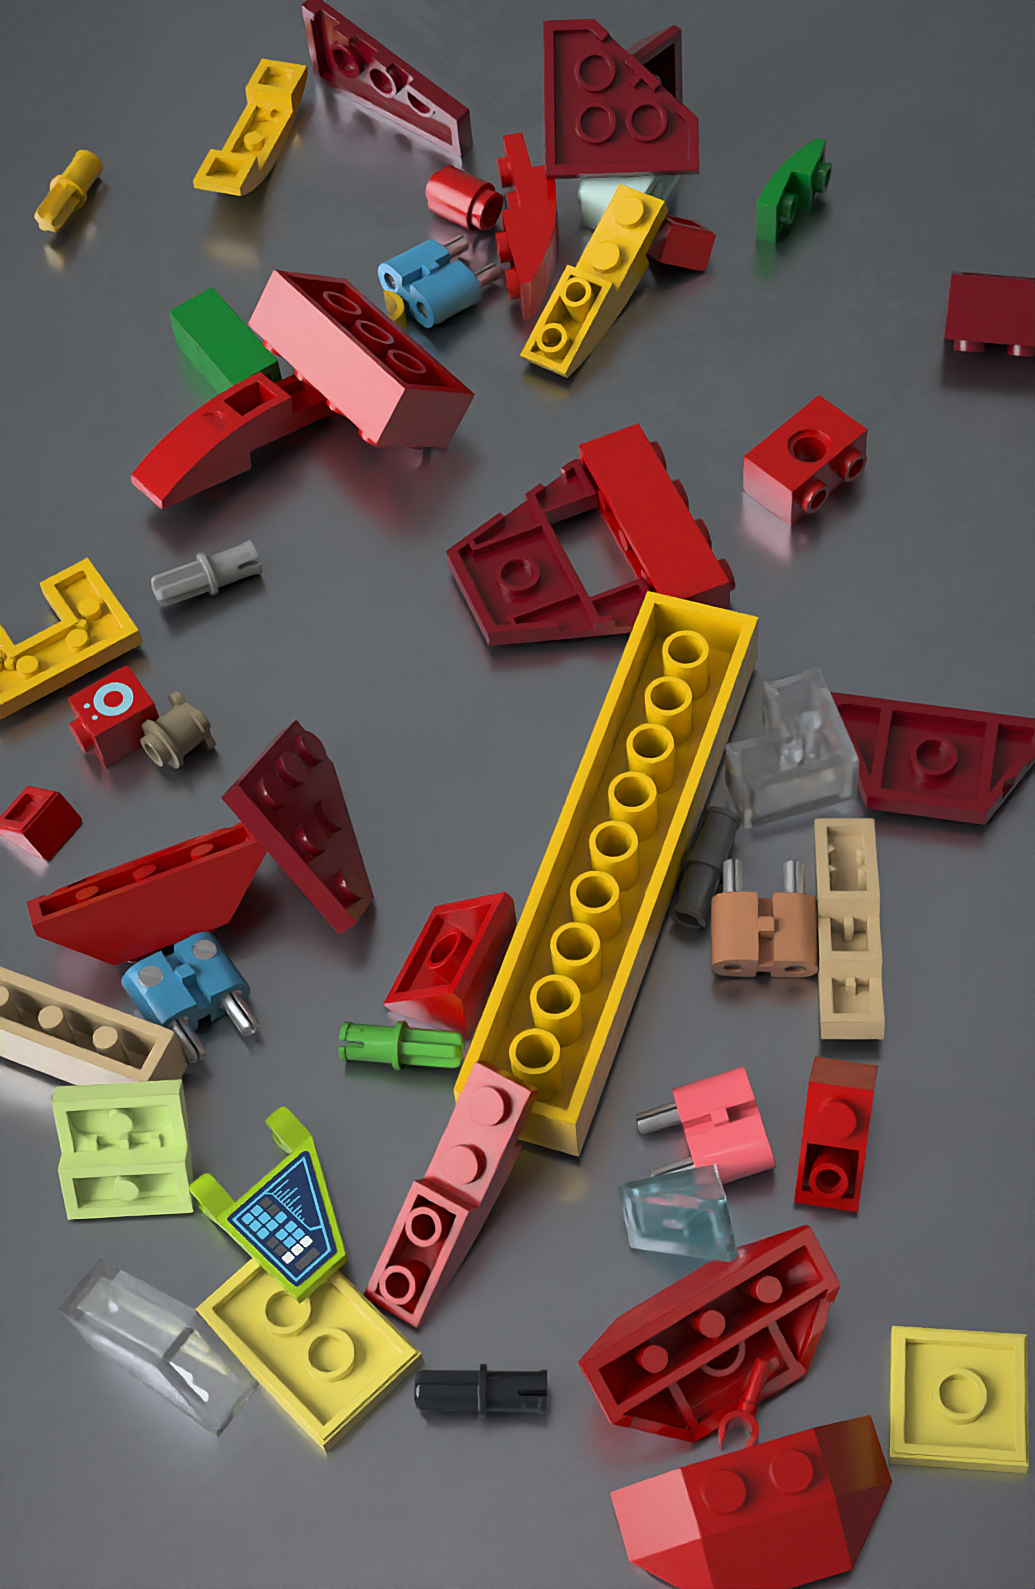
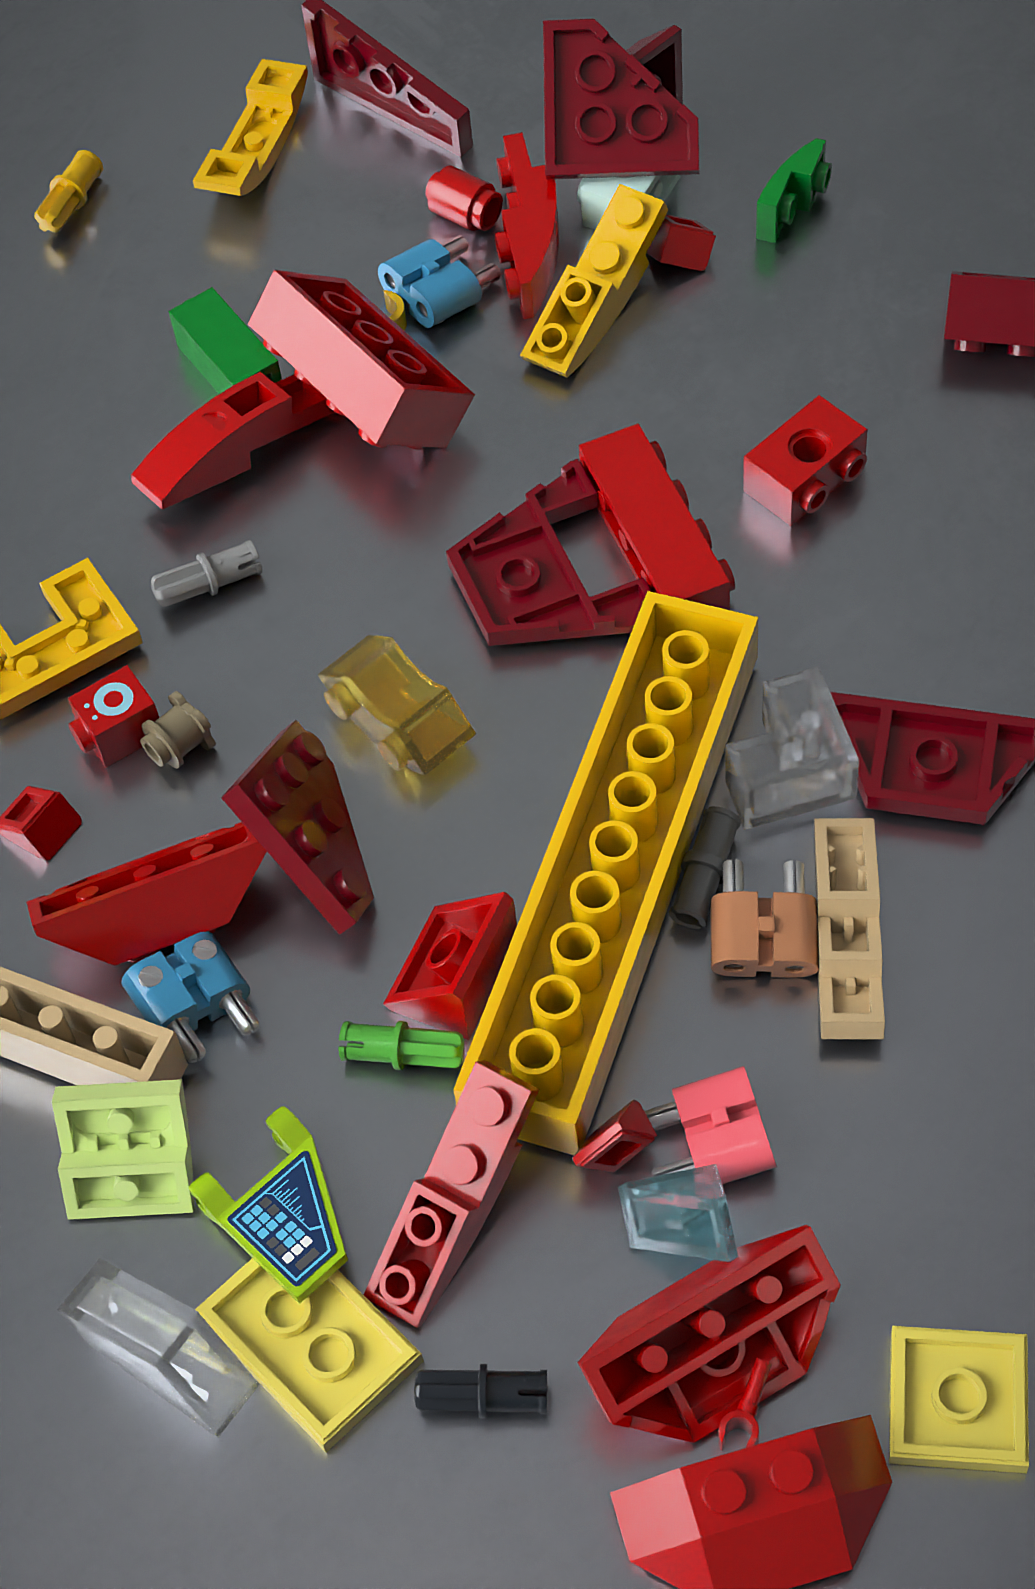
(395, 705): none -> clear yellow brick
(616, 1140): none -> red slope
(835, 1133): red slope -> none

